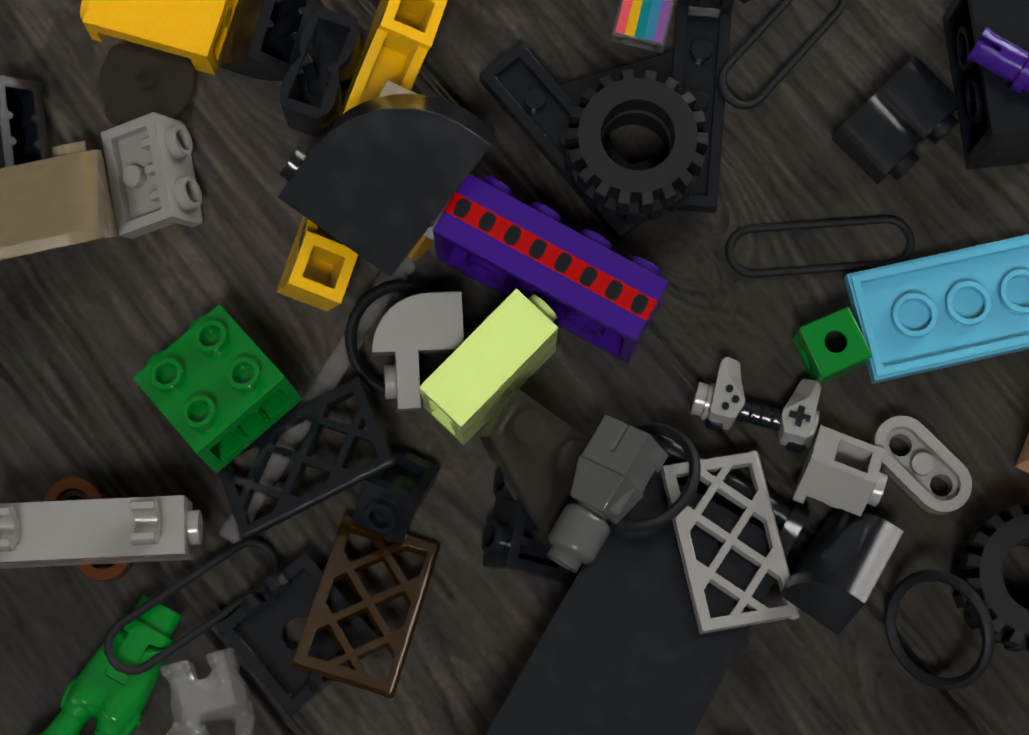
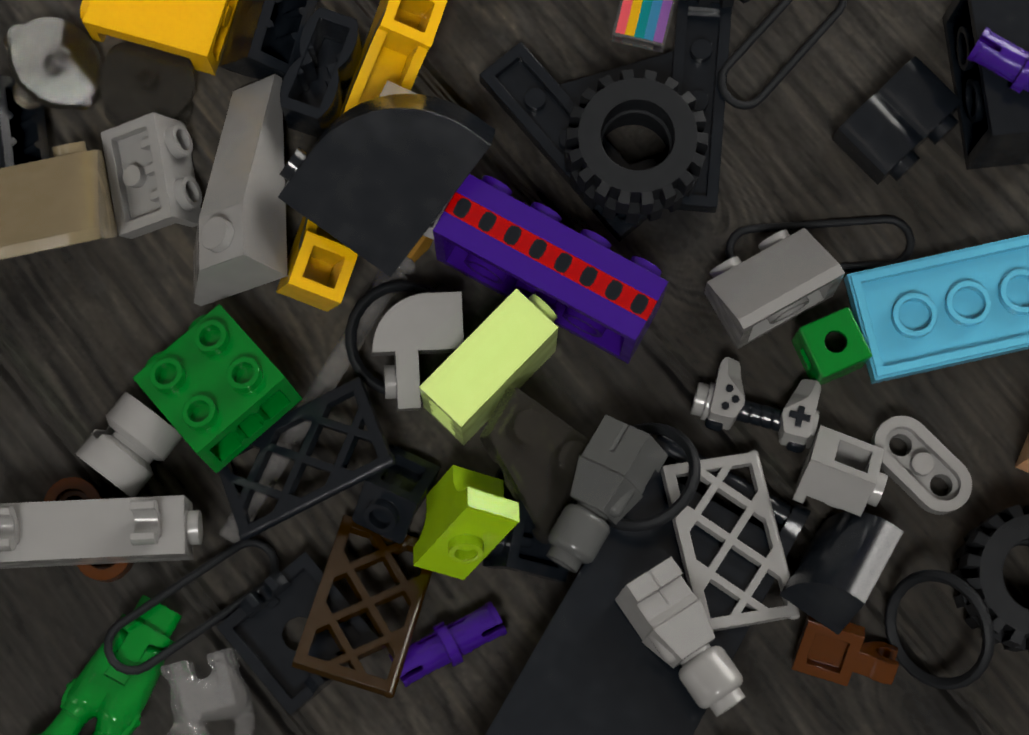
(53, 64): none -> clear smoke piece
(129, 445): none -> light grey wheel
(241, 218): none -> light grey wedge
(451, 642): none -> dark purple pin
(463, 522): none -> lime brick
(680, 633): none -> light grey piece
(772, 285): none -> light grey slope
(837, 656): none -> reddish brown plate

